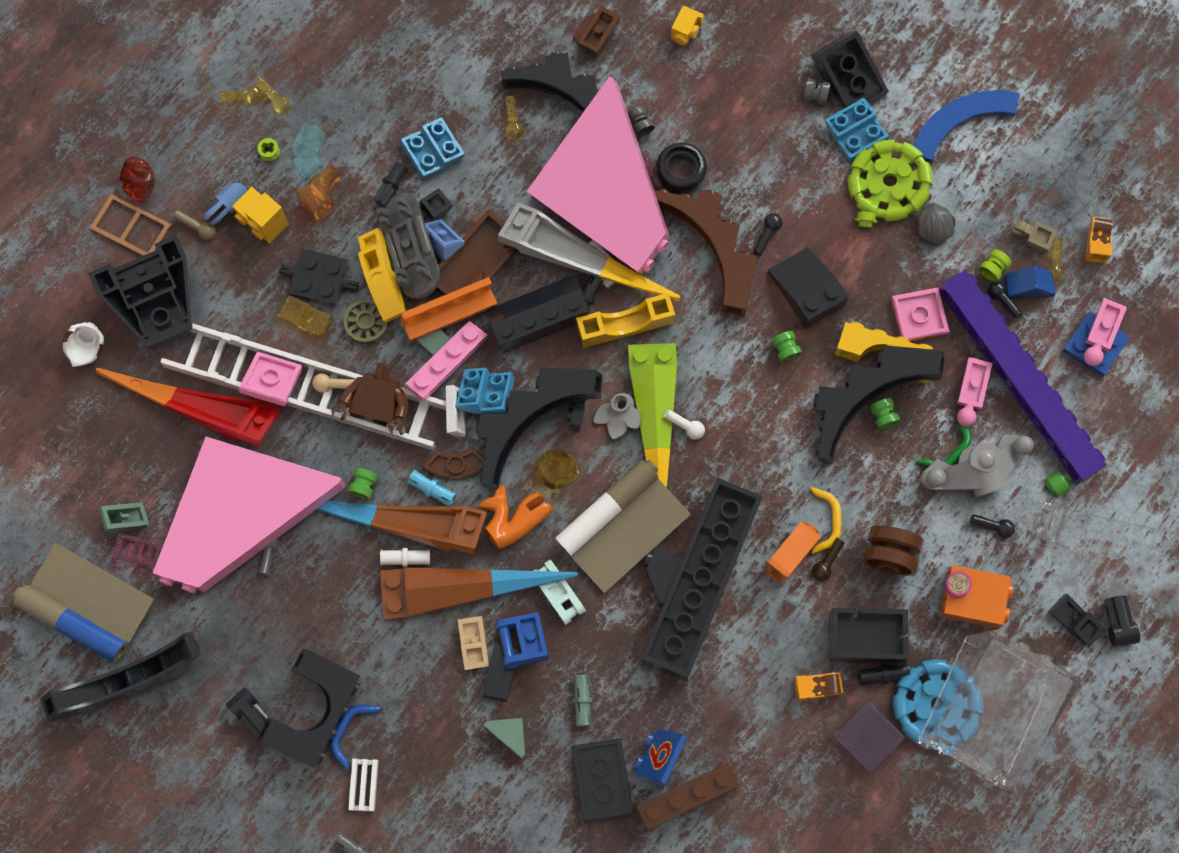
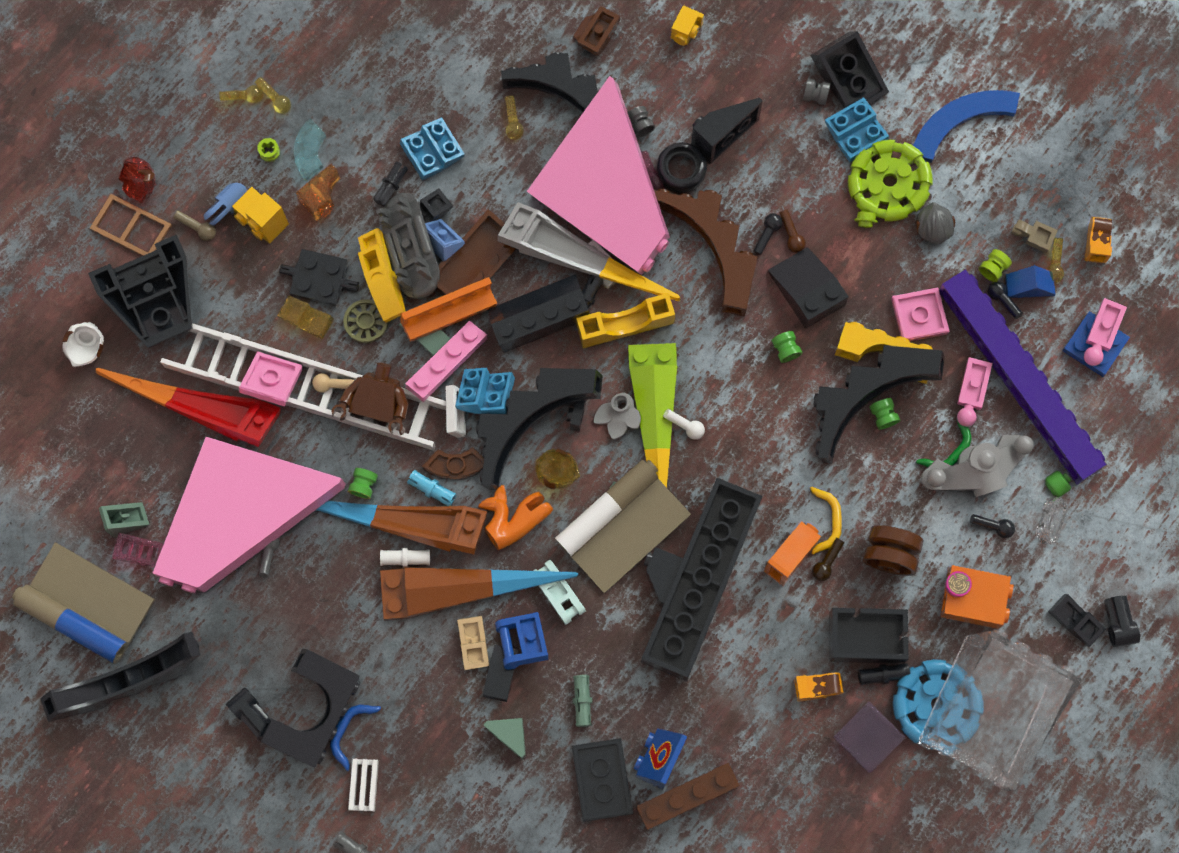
(724, 127): none -> black slope
(795, 241): none -> reddish brown bar

